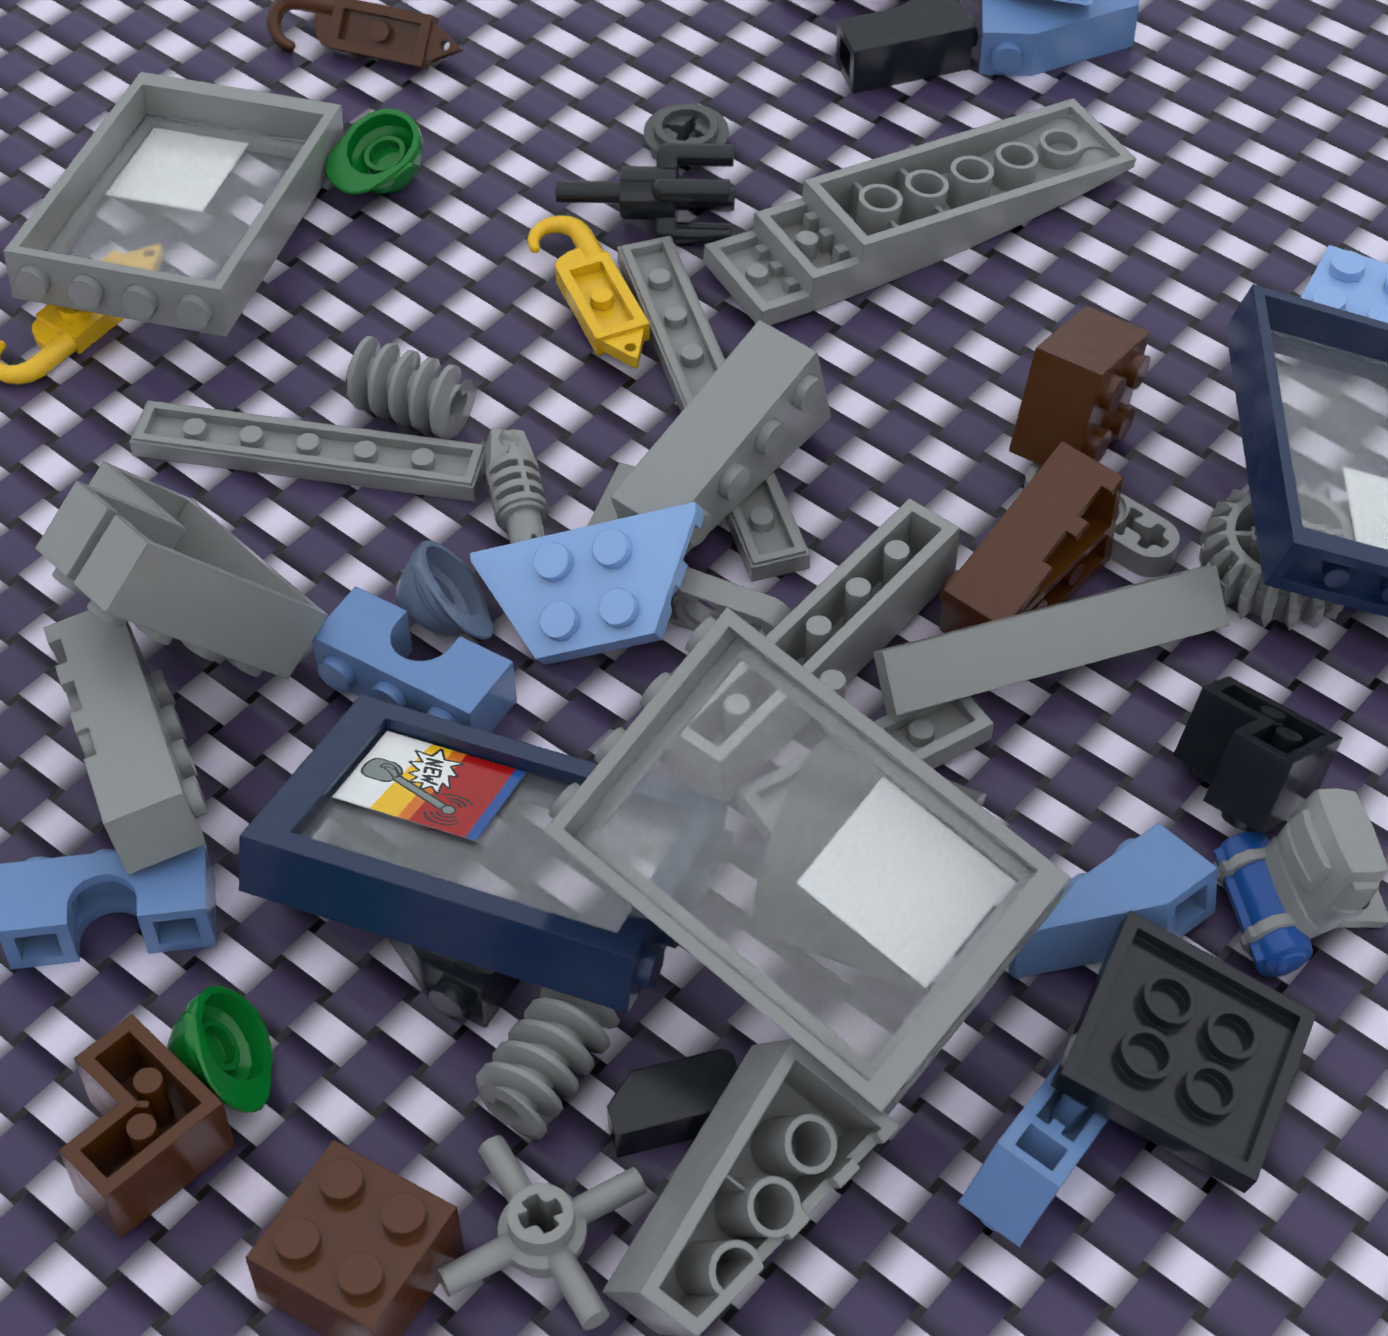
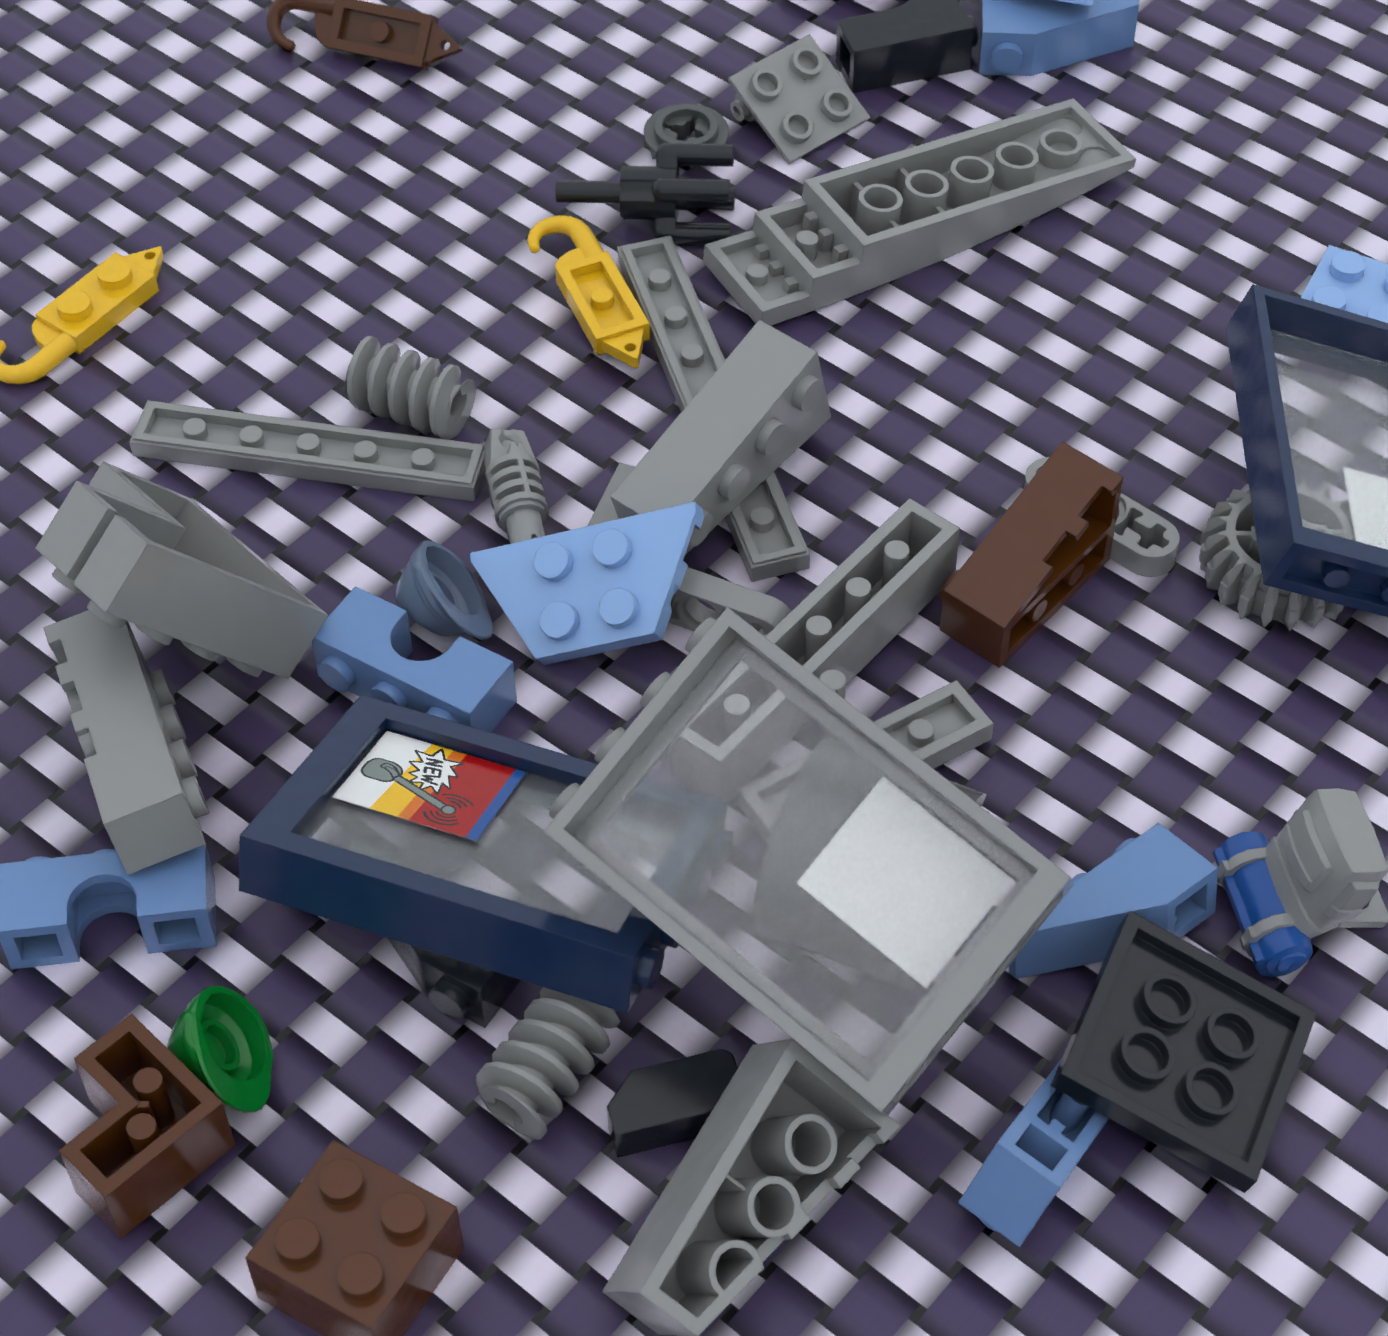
(176, 204): window -> none
(376, 154): green hat -> none
(524, 1243): light grey bar -> none
(796, 99): none -> light grey hinge
(1050, 639): light grey tile -> none
(1081, 387): reddish brown brick -> none
(1254, 754): black brick -> none

